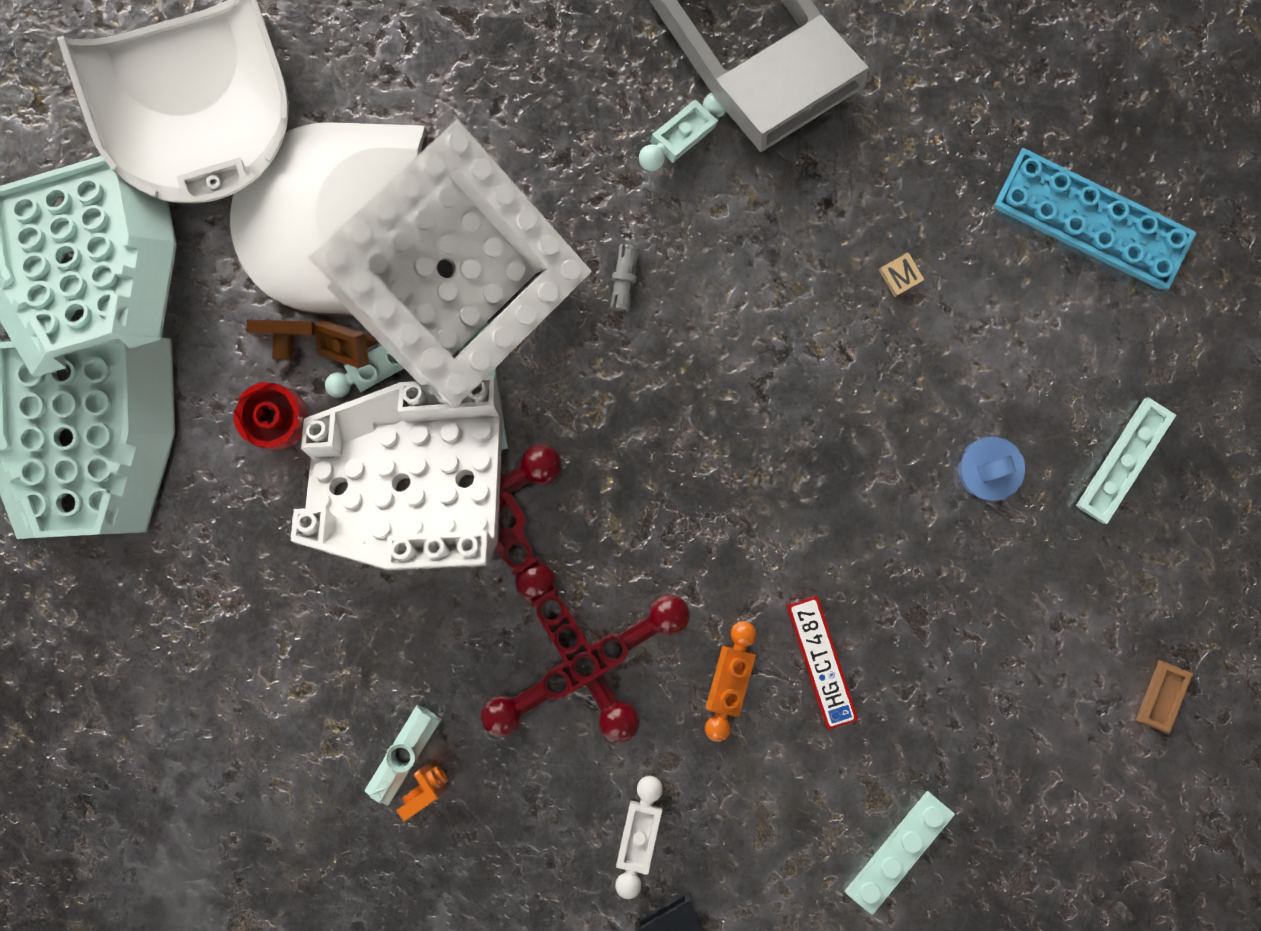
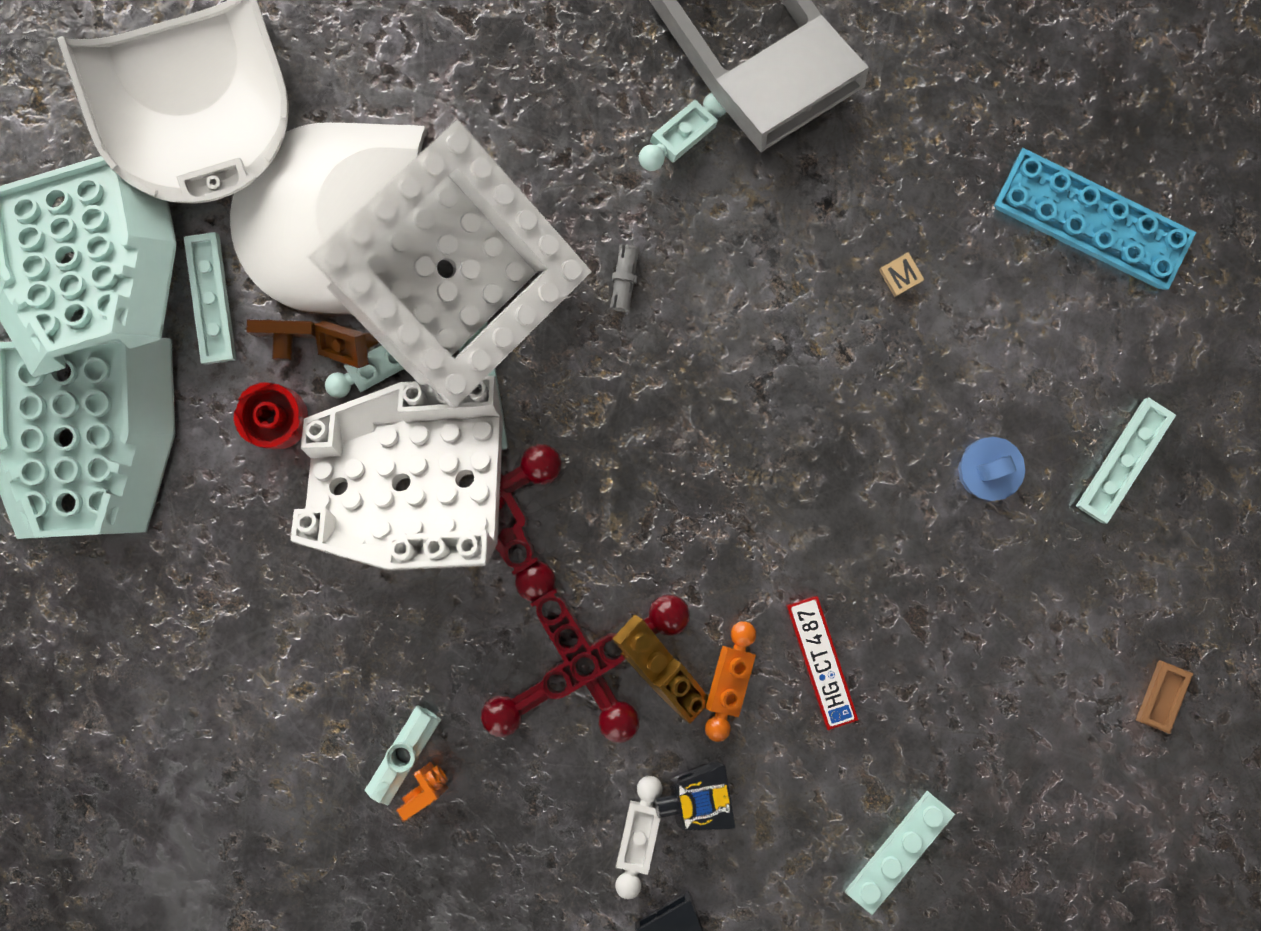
(210, 298): none -> light aqua plate
(660, 669): none -> pearl gold slope
(699, 799): none -> torso

